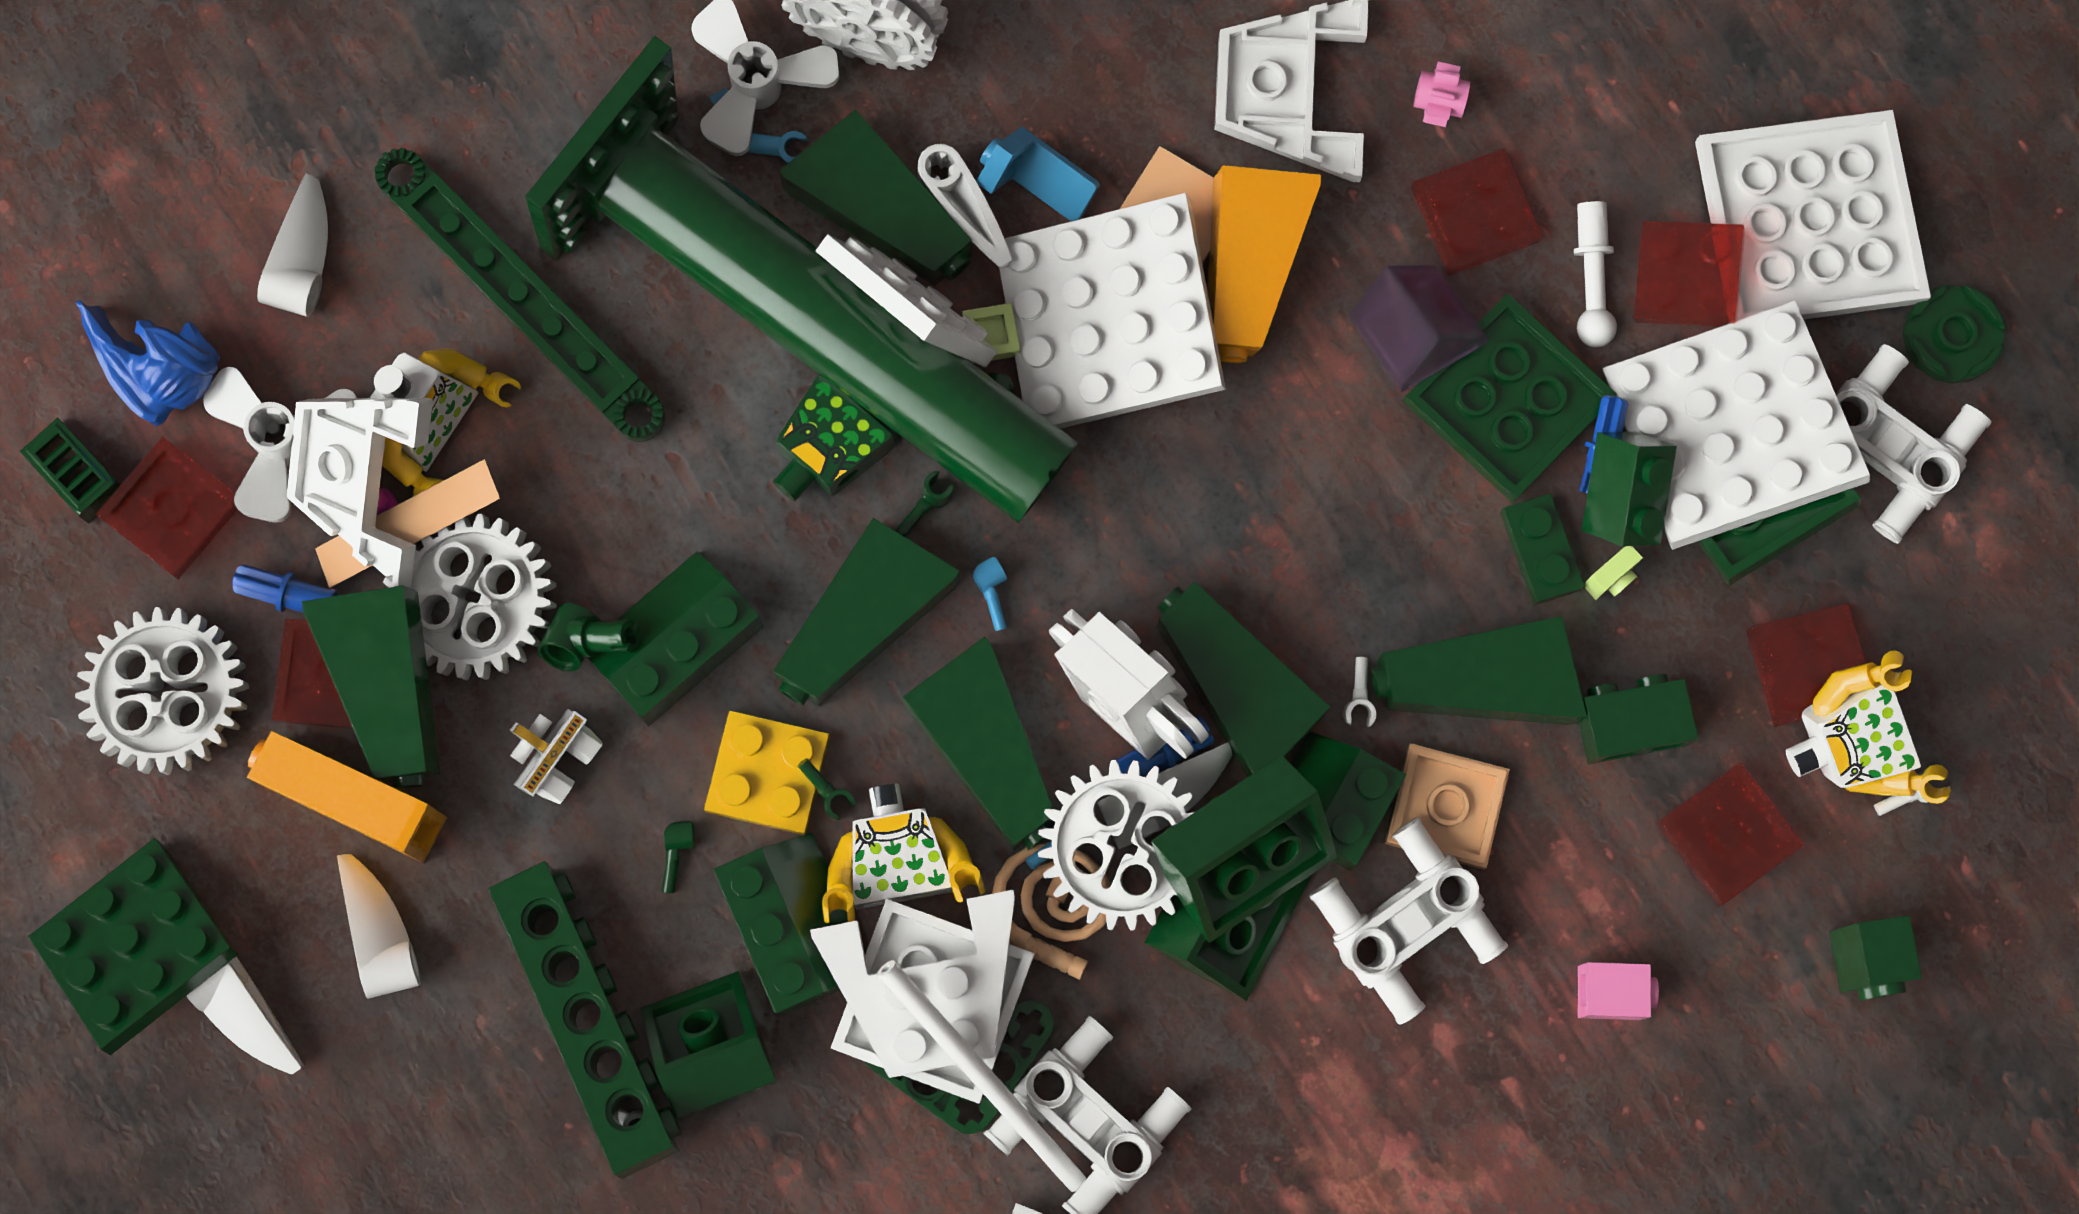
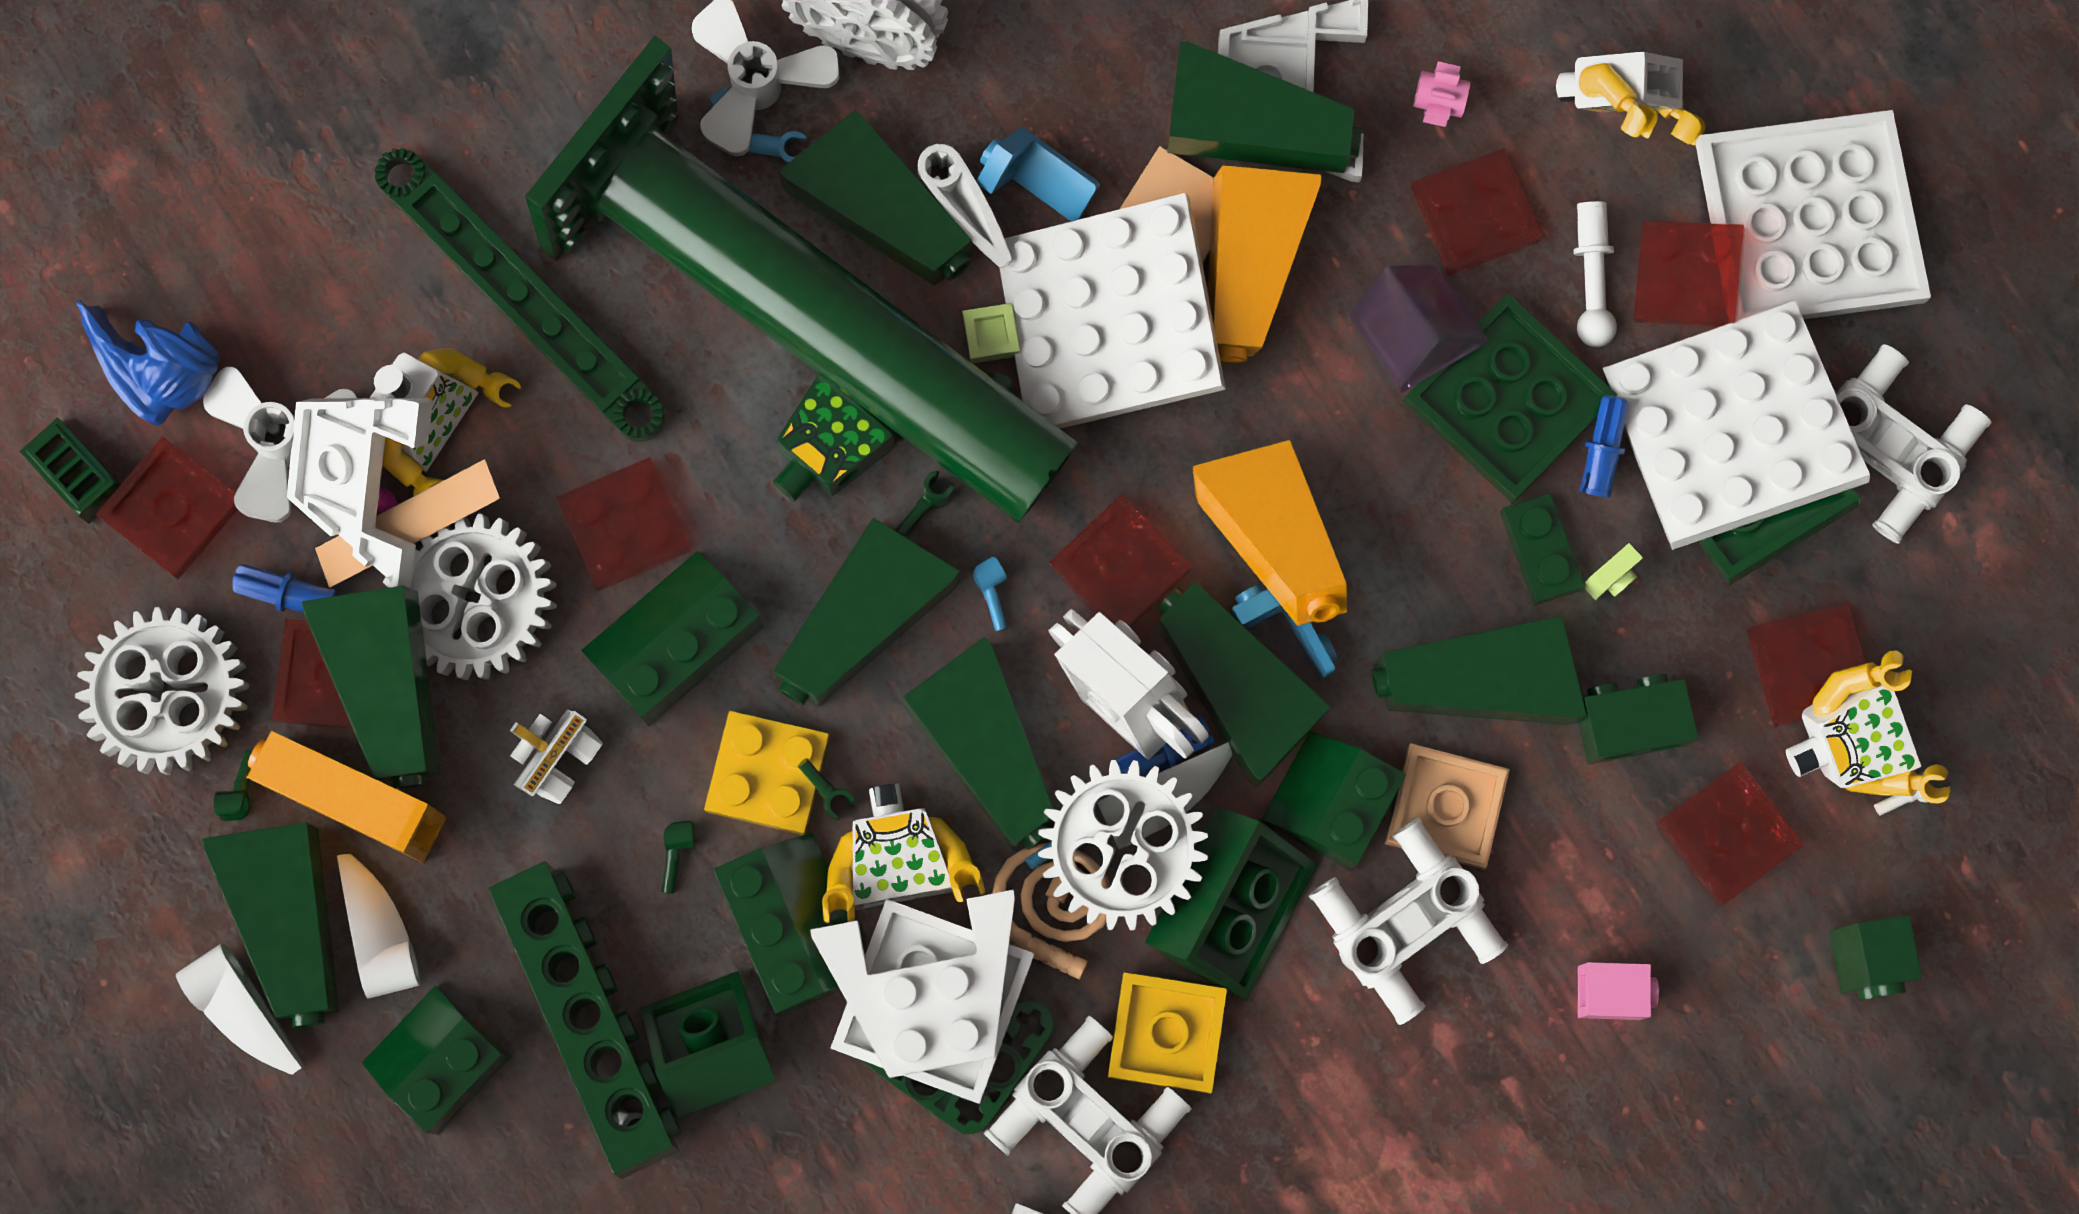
(132, 946): dark green plate -> none
(235, 803): none -> dark green hand
(281, 912): none -> dark green slope
(298, 255): white piece -> none
(435, 1061): none -> dark green slope
(579, 635): dark green pin -> none
(623, 524): none -> clear red plate
(918, 308): white plate -> none
(981, 1075): white piece -> none
(1120, 564): none -> clear red plate
(1167, 1033): none -> yellow plate
(1246, 847): dark green slope -> none
(1254, 117): none -> dark green slope
(1259, 604): none -> dark azure bracket
(1275, 527): none -> light orange slope
(1360, 693): white hand -> none
(1629, 488): dark green brick -> none
(1634, 85): none -> torso
(1954, 334): dark green tile -> none

